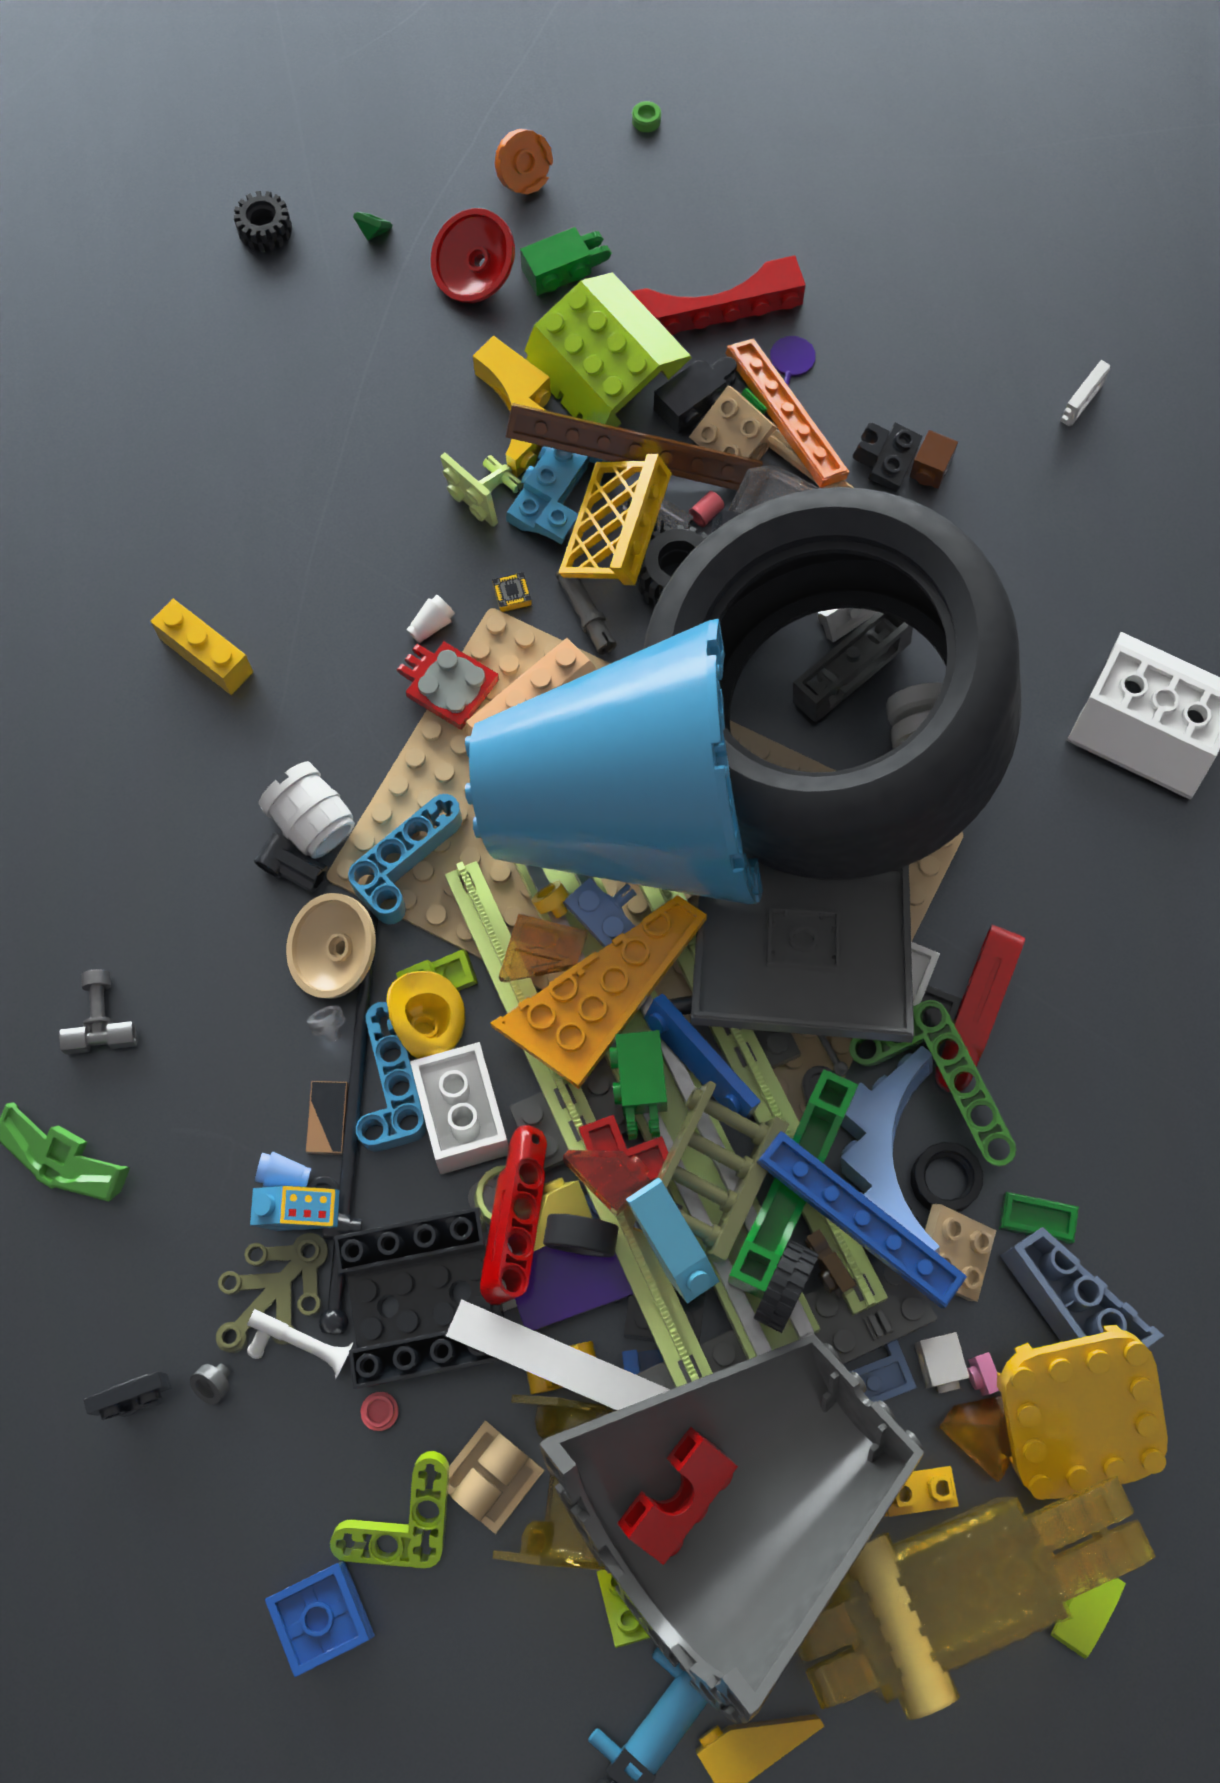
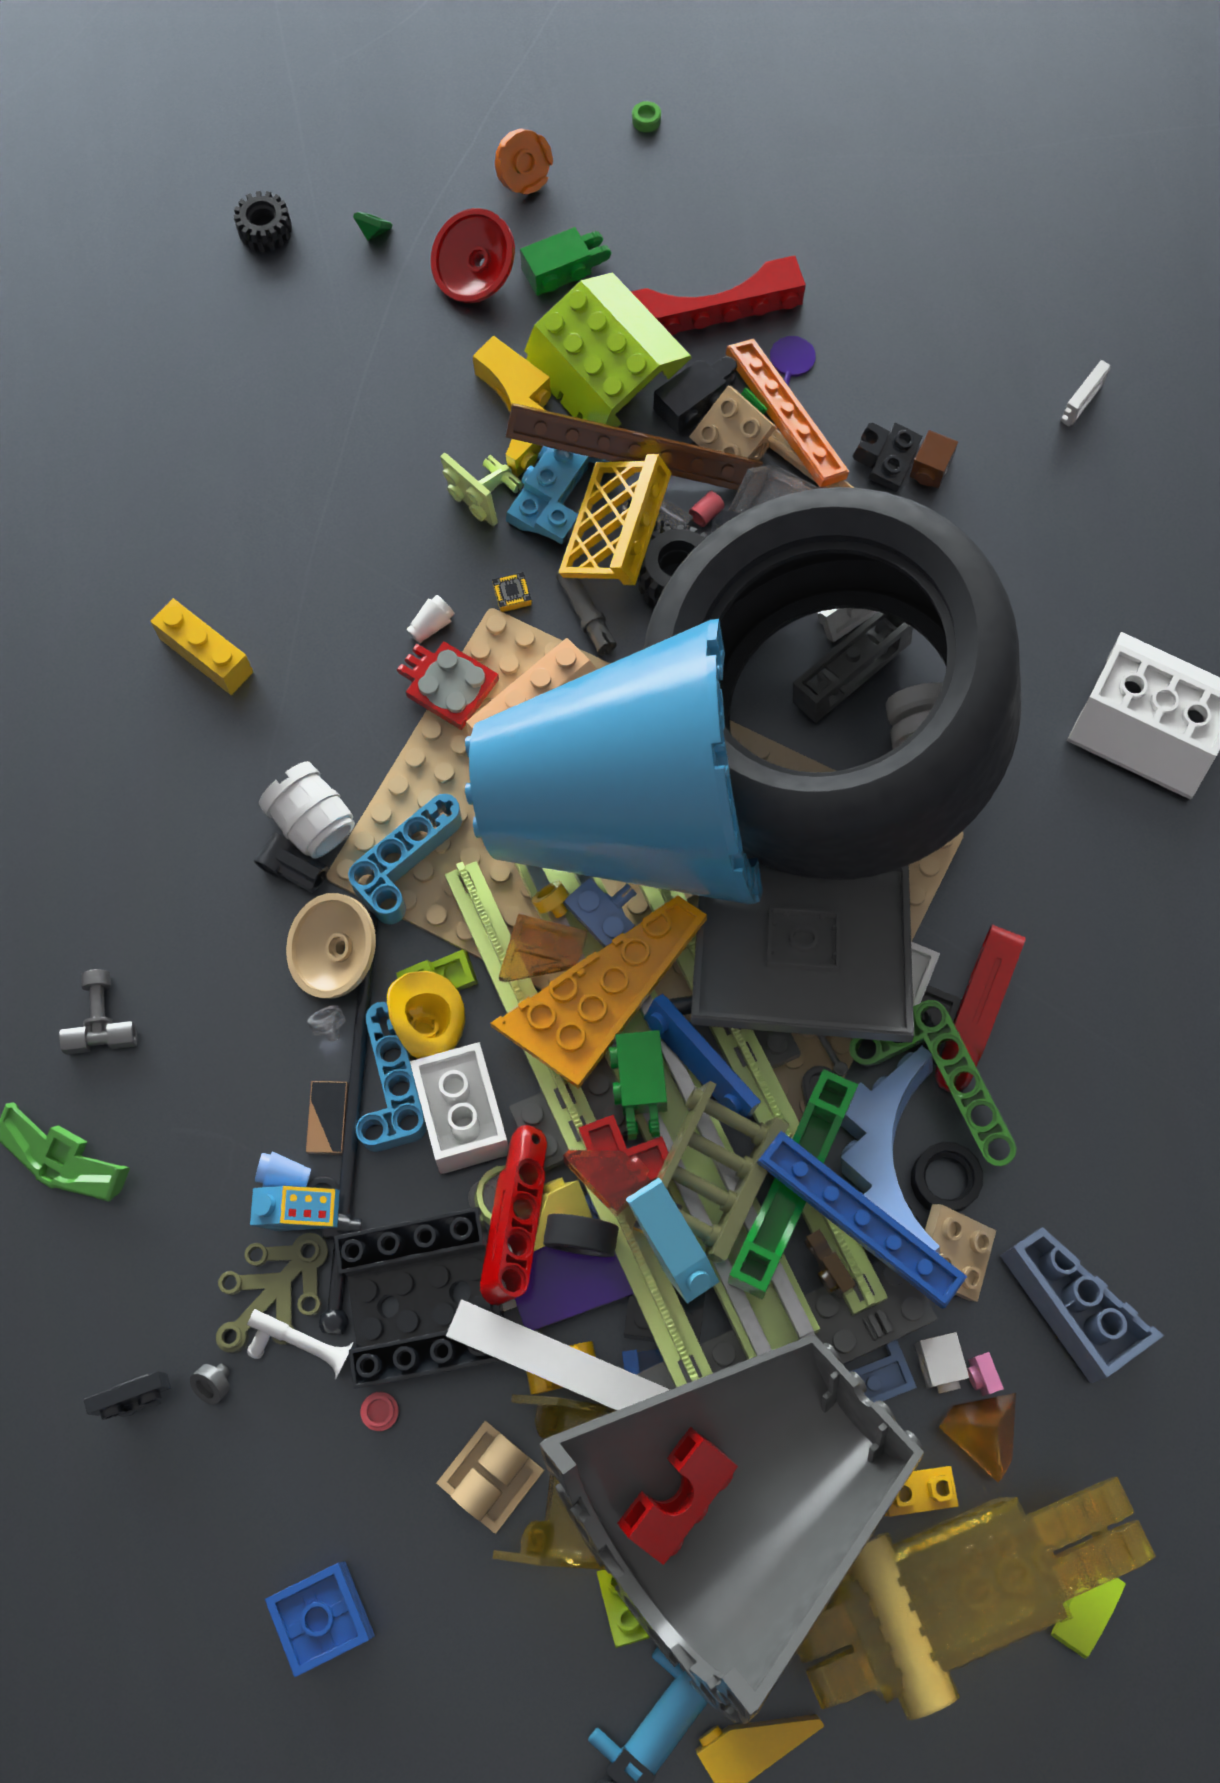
(407, 1536): lime beam -> none
(786, 1286): black tyre -> none
(1028, 1214): green tile -> none
(1083, 1413): yellow plate -> none

